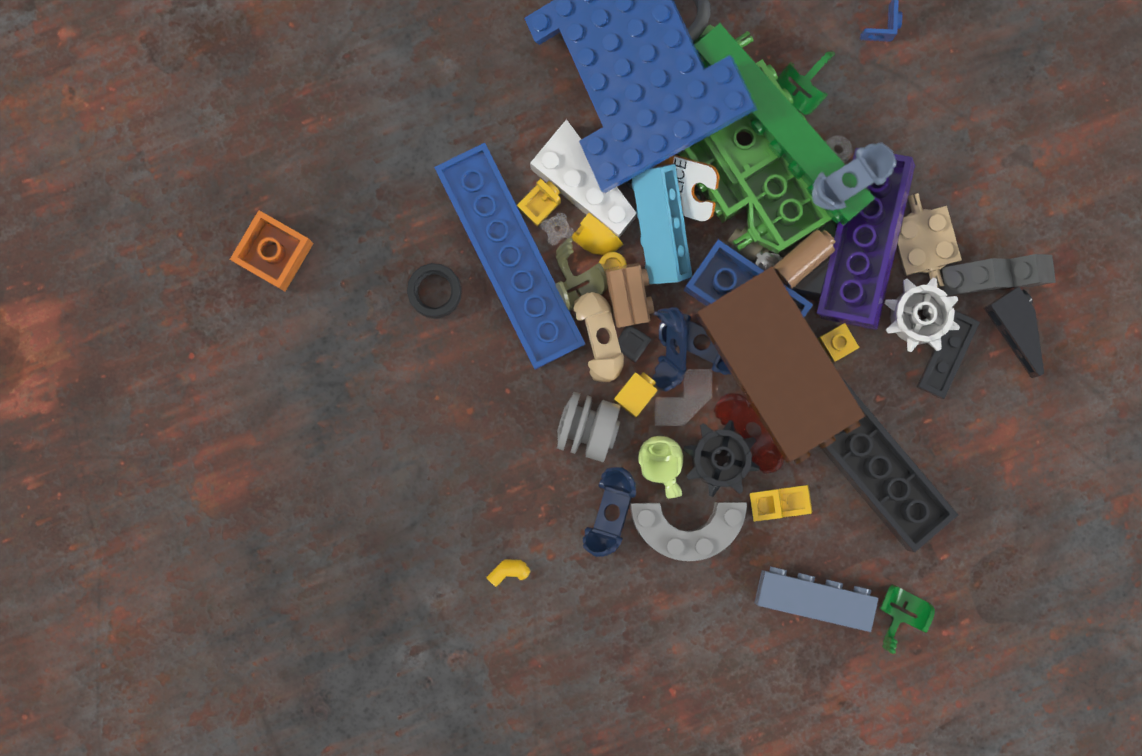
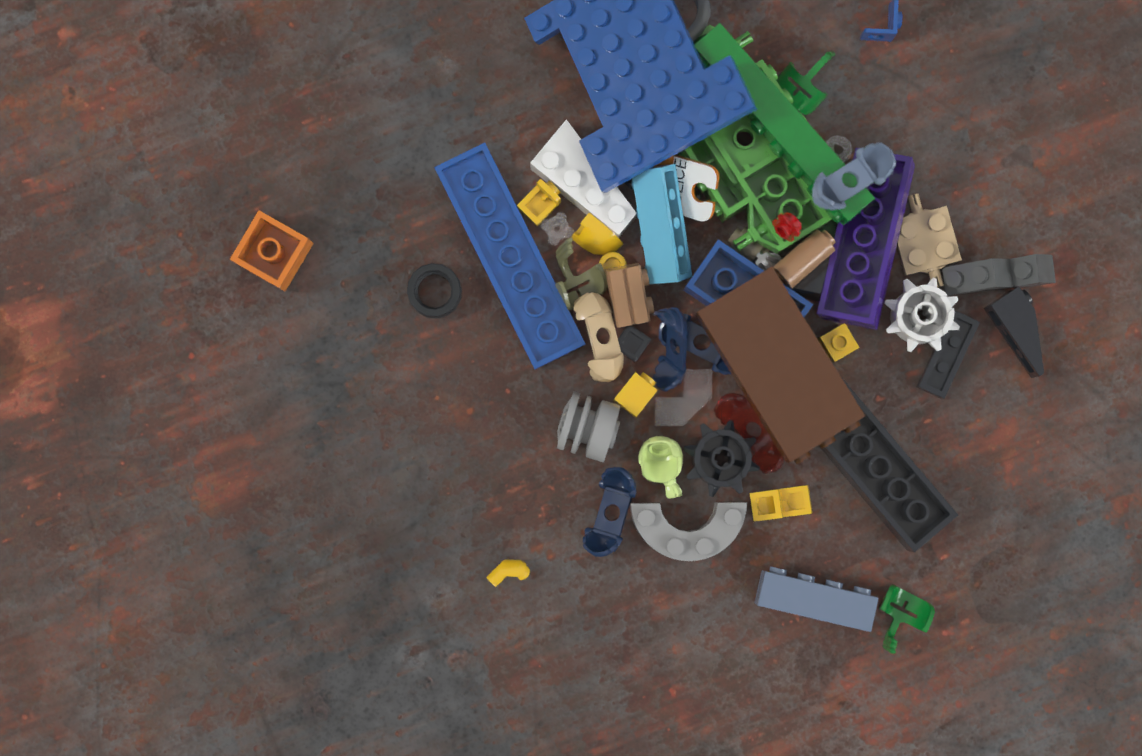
(787, 226): none -> red plate

